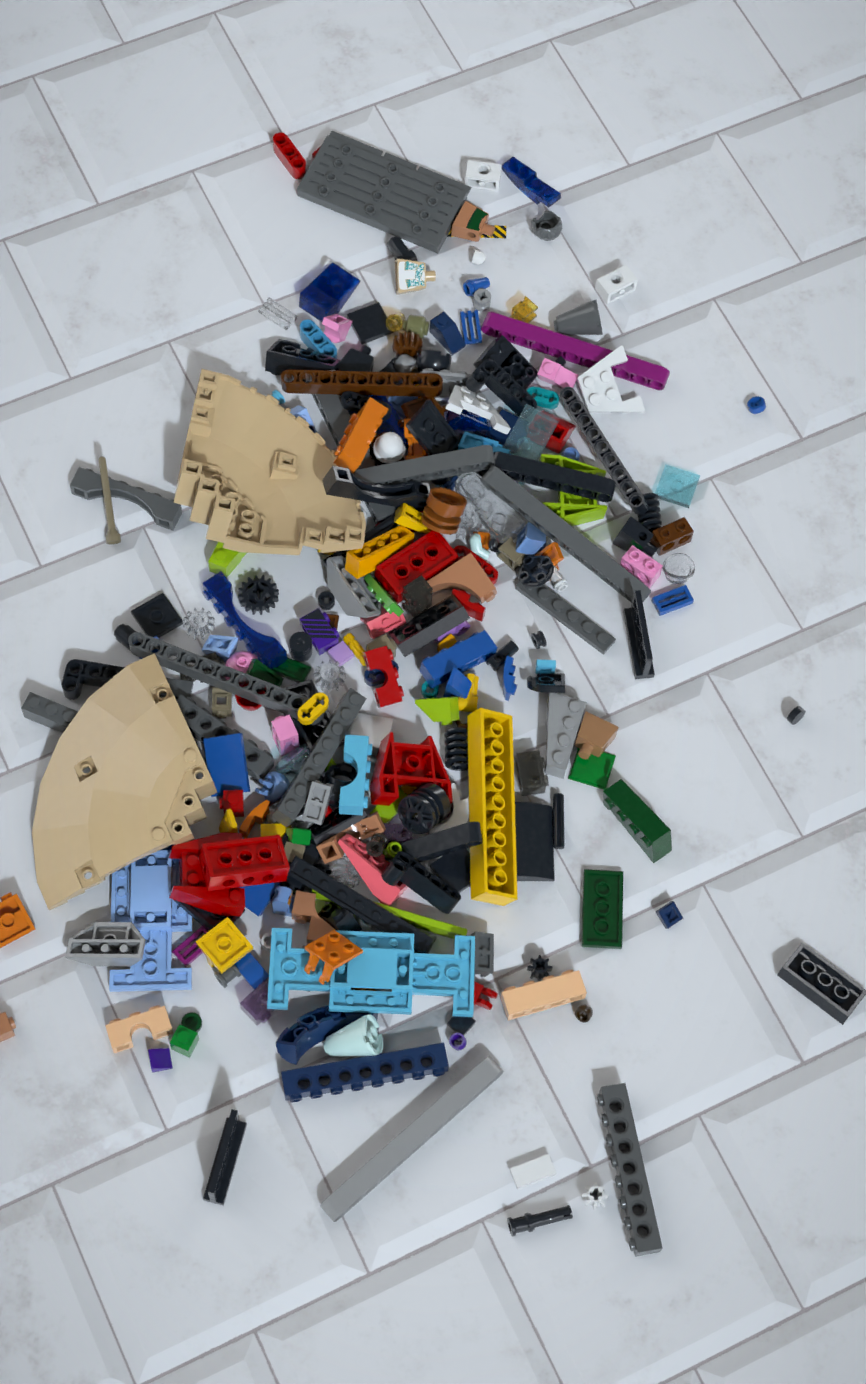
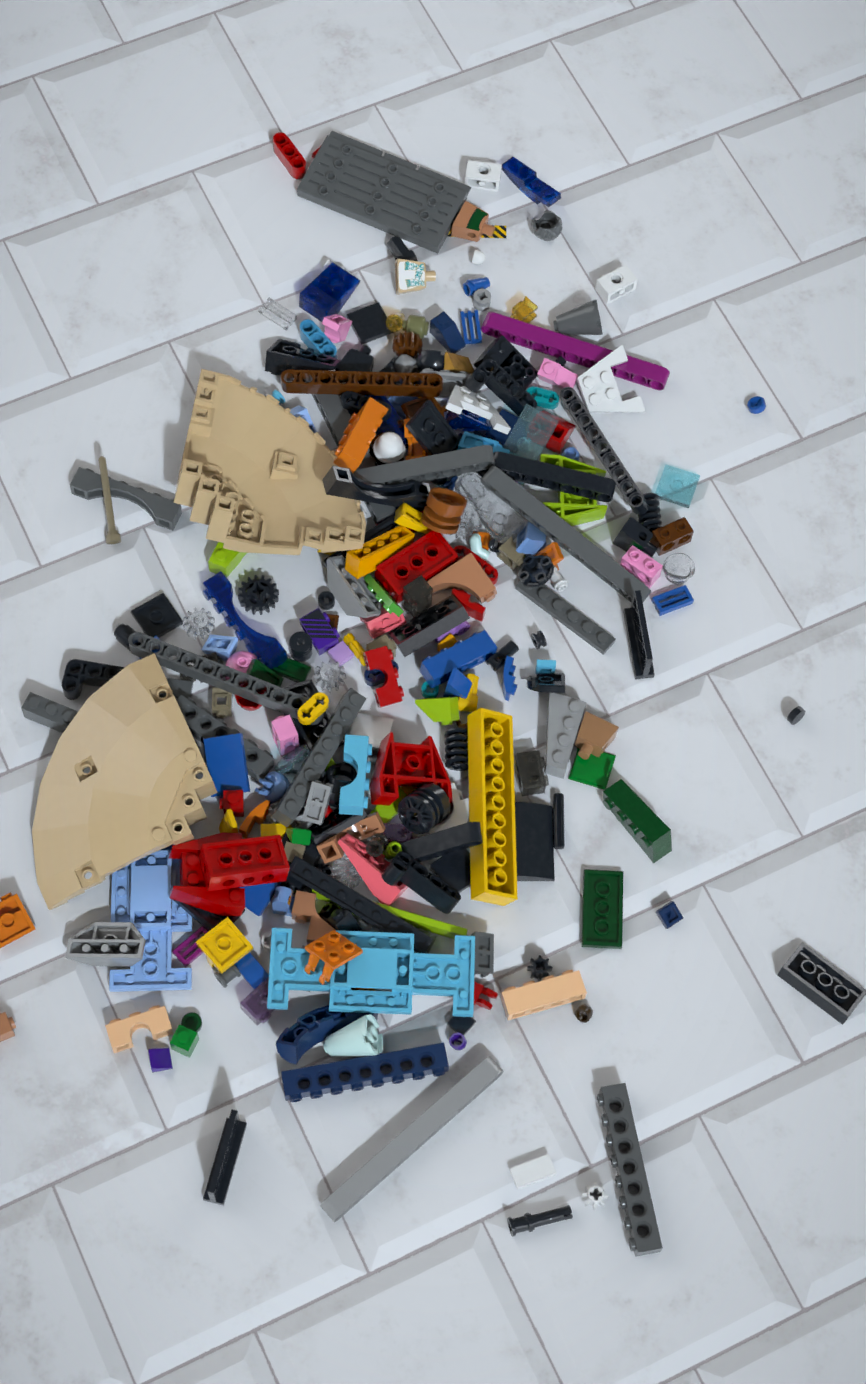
(457, 363): none -> pearl gold slope

